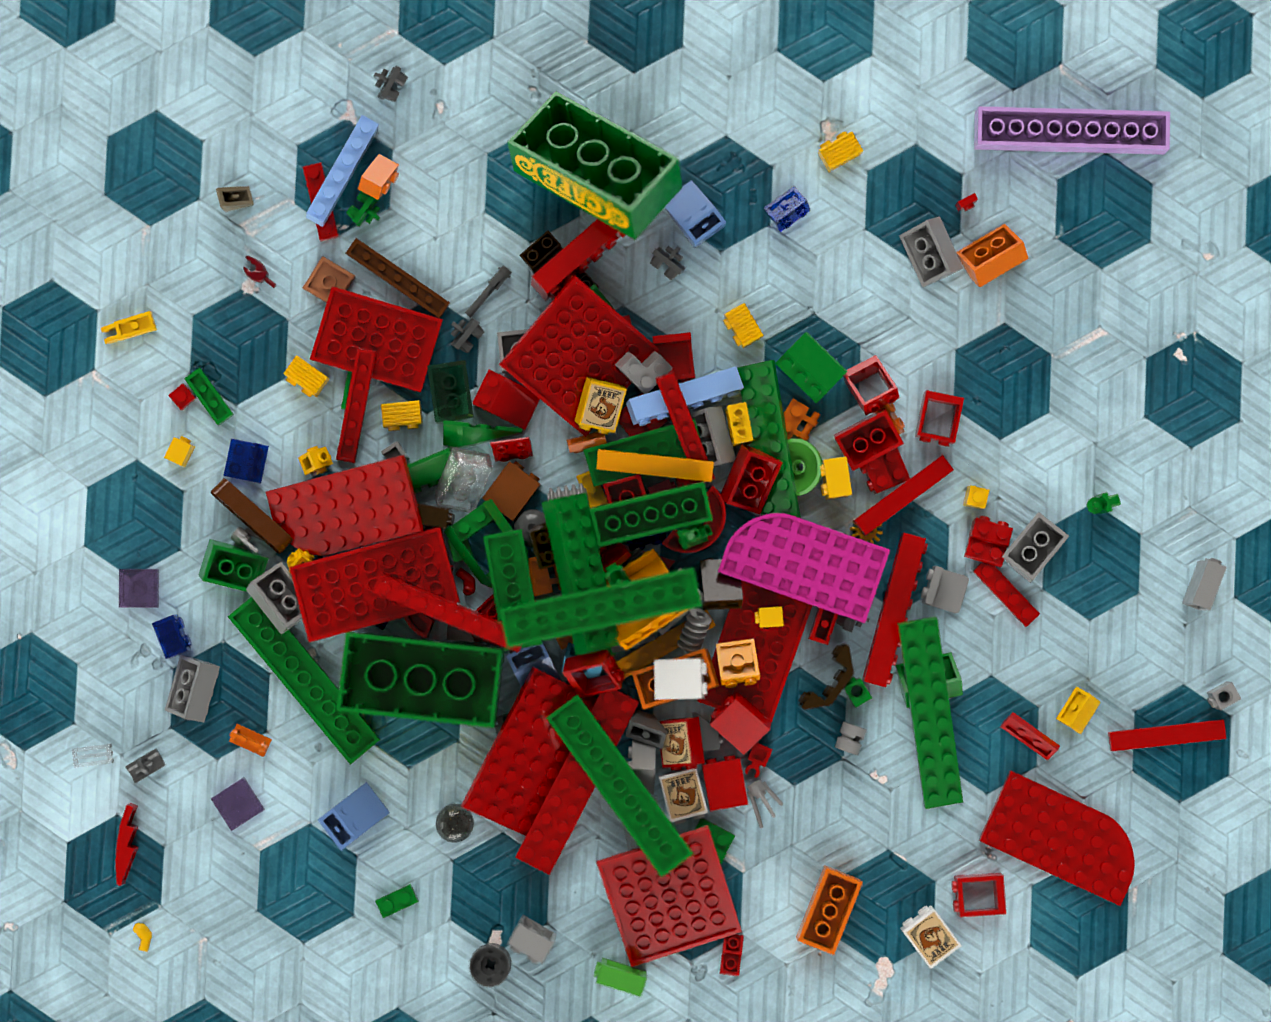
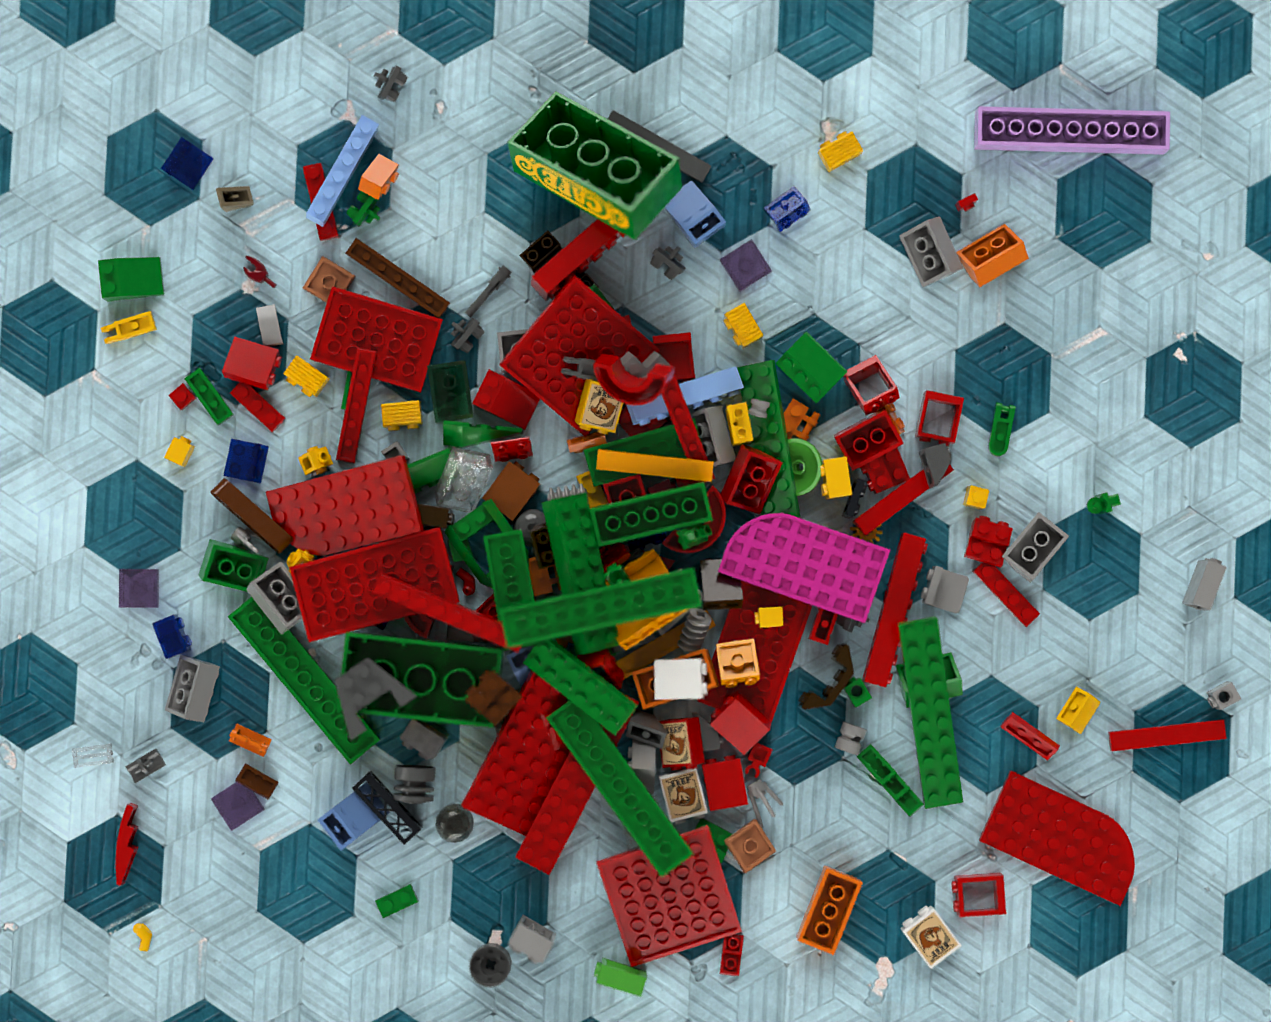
(130, 278): none -> green slope
(187, 163): none -> clear blue hinge
(251, 363): none -> red brick
(256, 781): none -> reddish brown plate
(258, 406): none -> red plate
(269, 325): none -> light grey slope
(362, 686): none -> dark grey wing
(388, 799): none -> black fence
(414, 783): none -> dark grey wheel
(423, 738): none -> flat silver brick
(493, 697): none -> reddish brown plate
(580, 684): none -> green plate
(584, 368): none -> dark grey hinge
(628, 388): none -> red brick
(689, 164): none -> dark grey tile
(745, 265): none -> clear purple tile
(749, 846): none -> nougat tile
(758, 408): none -> light grey wheel
(852, 506): none -> black plate
(890, 780): none -> green slope
(935, 463): none -> dark grey slope
(1001, 429): none -> green plate

